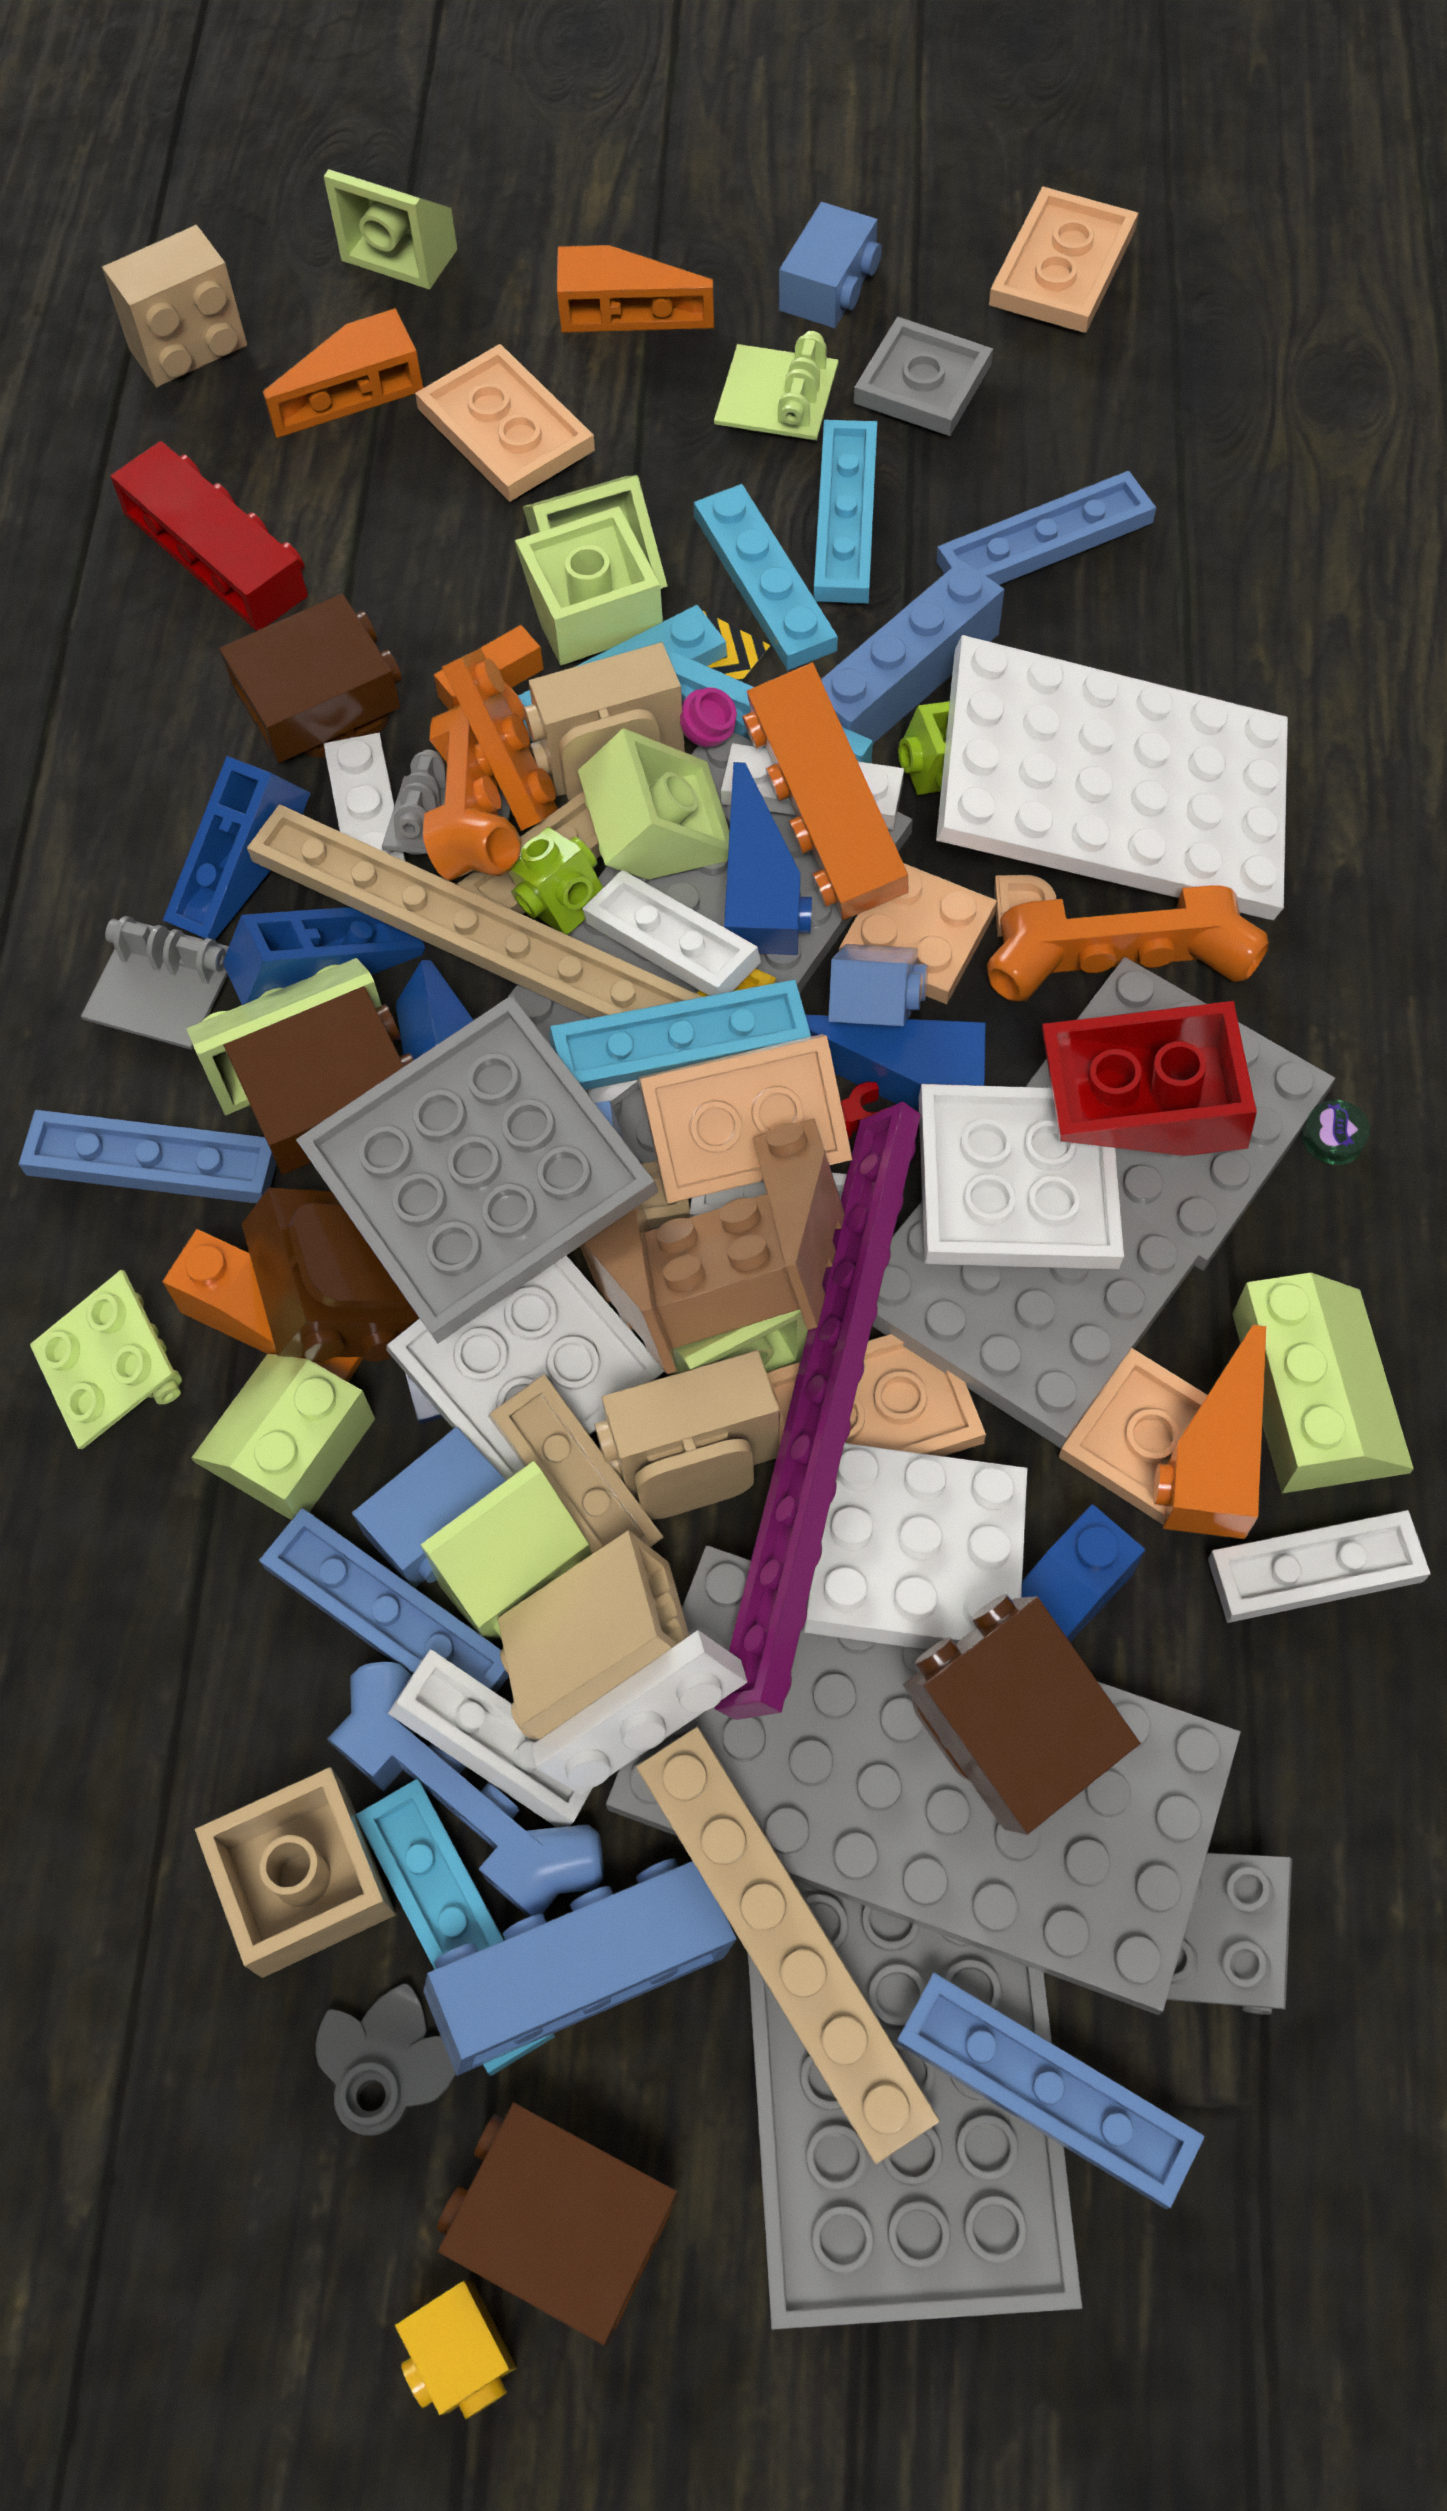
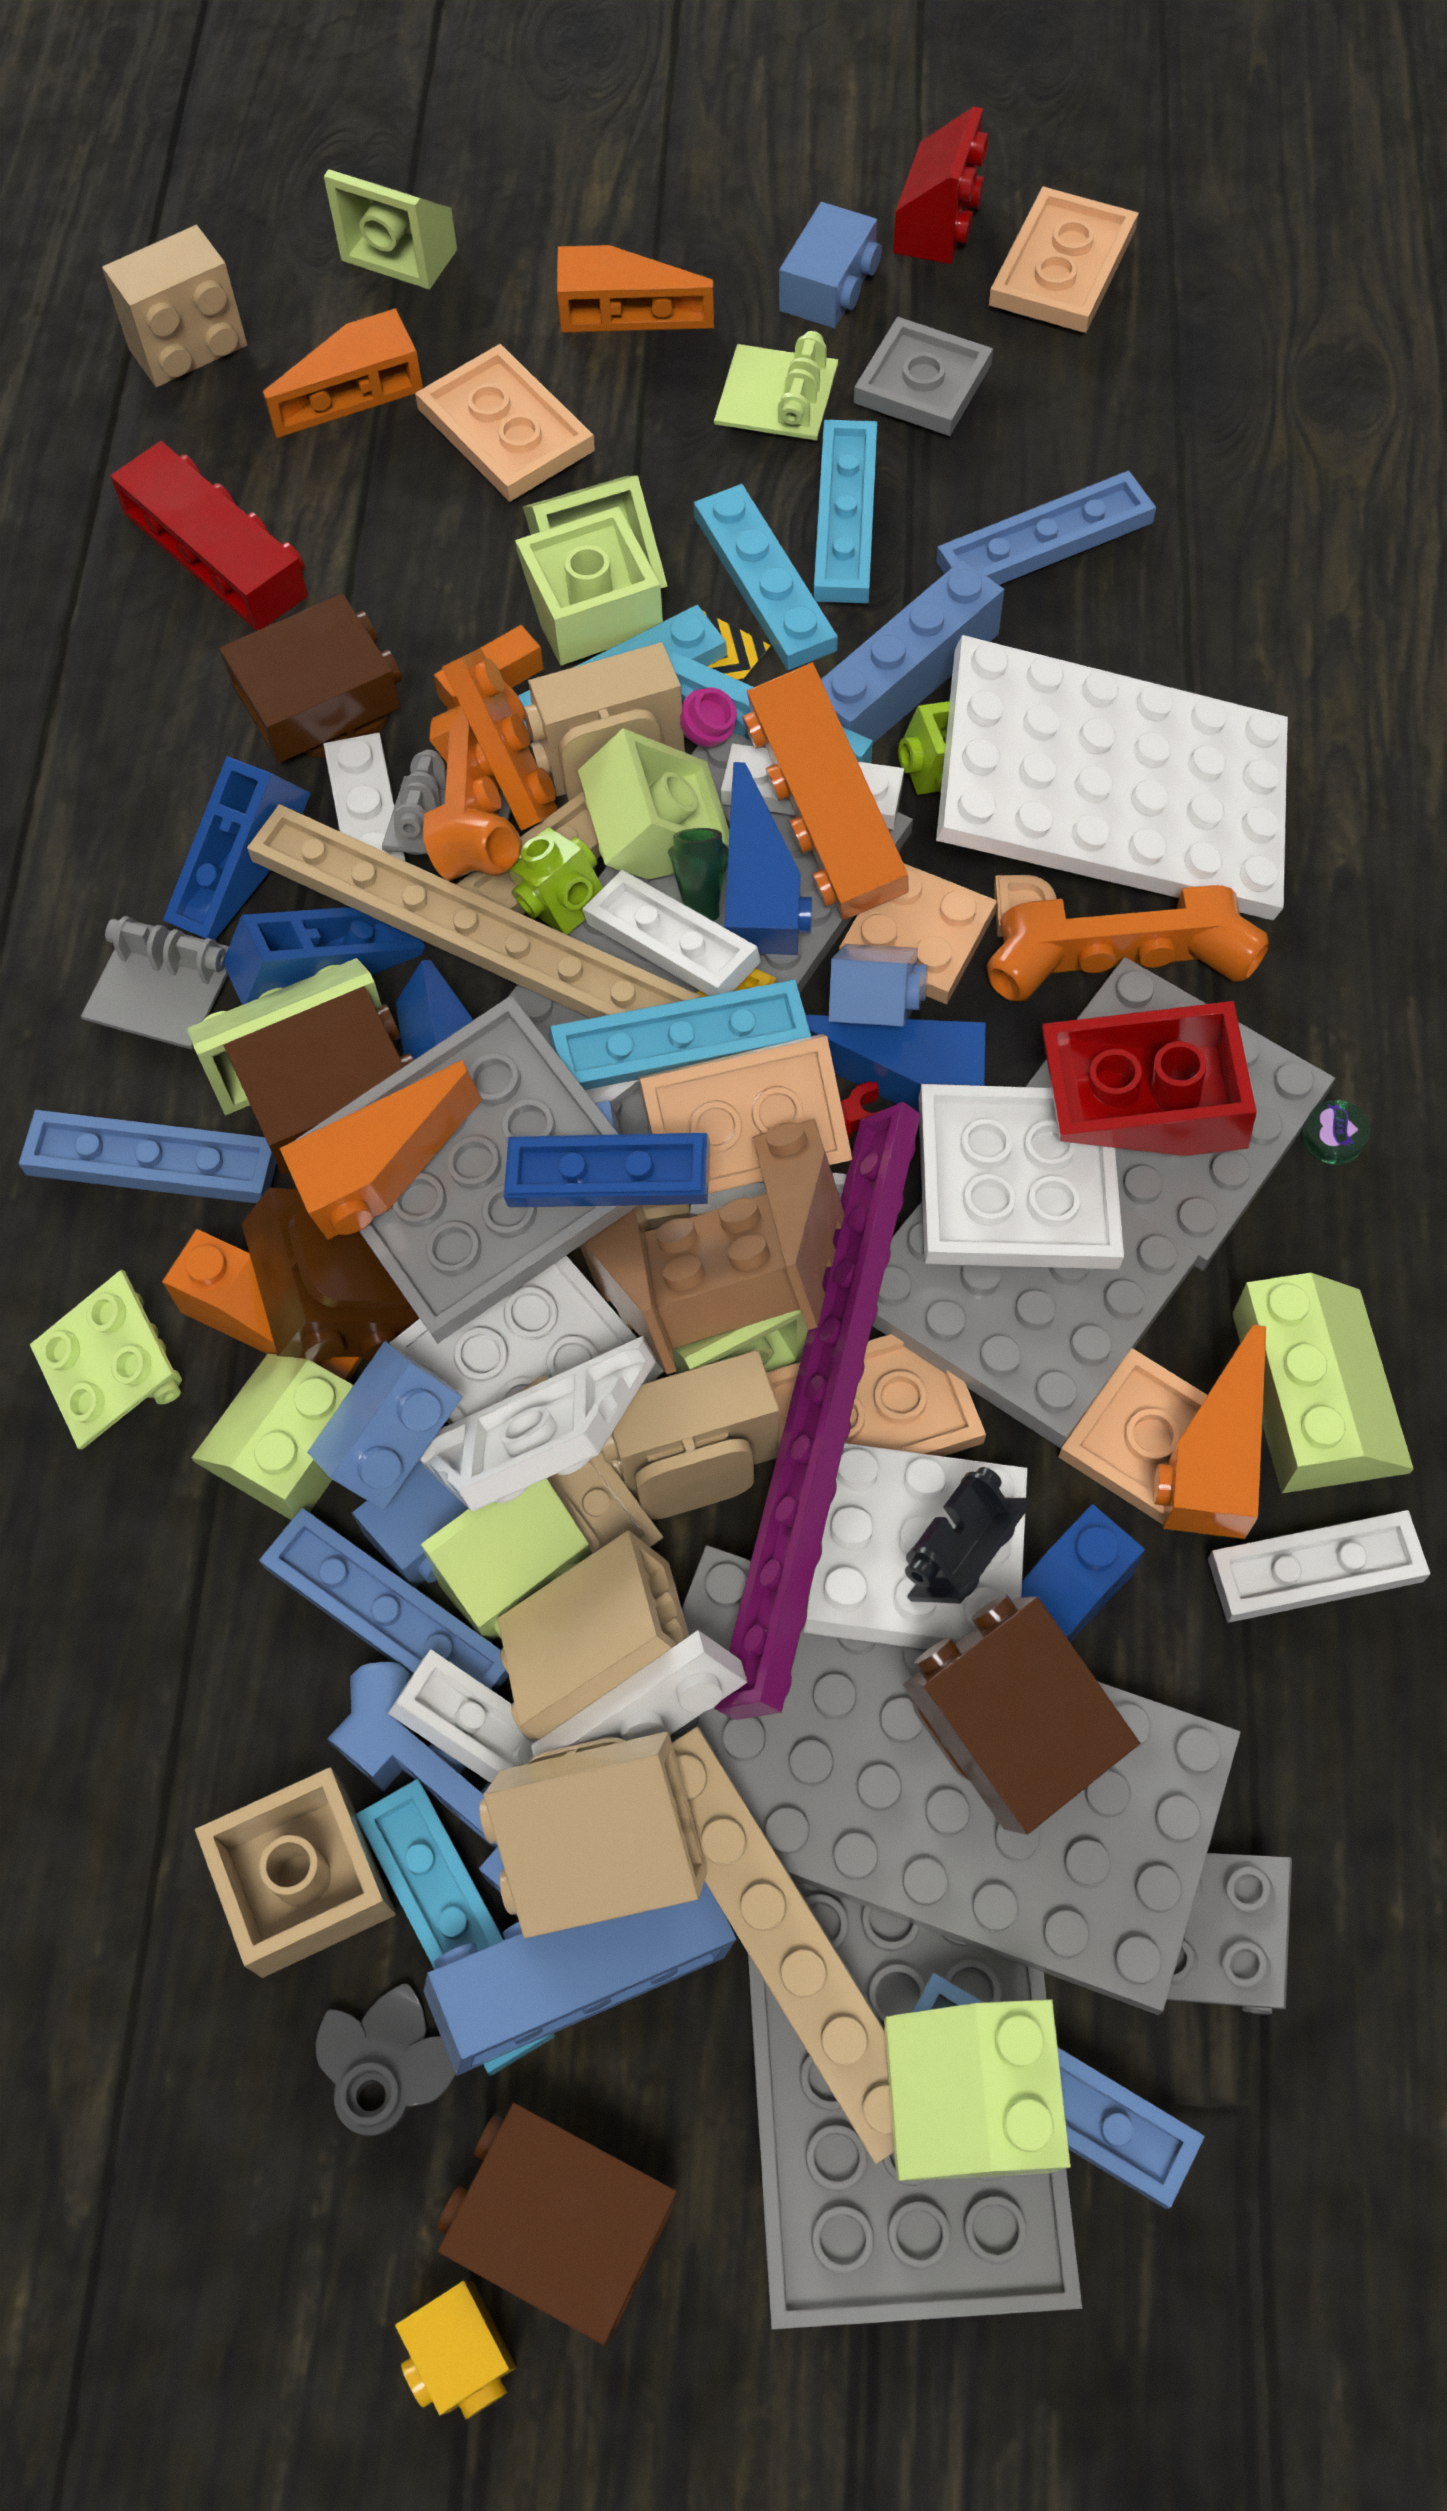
(374, 1154): none -> orange slope
(384, 1425): none -> medium blue brick
(538, 1430): none -> white wing
(593, 1834): none -> tan brick
(607, 1170): none -> blue tile
(699, 869): none -> clear green cone
(942, 190): none -> red slope
(950, 1560): none -> black hinge
(976, 2091): none -> yellowish green slope

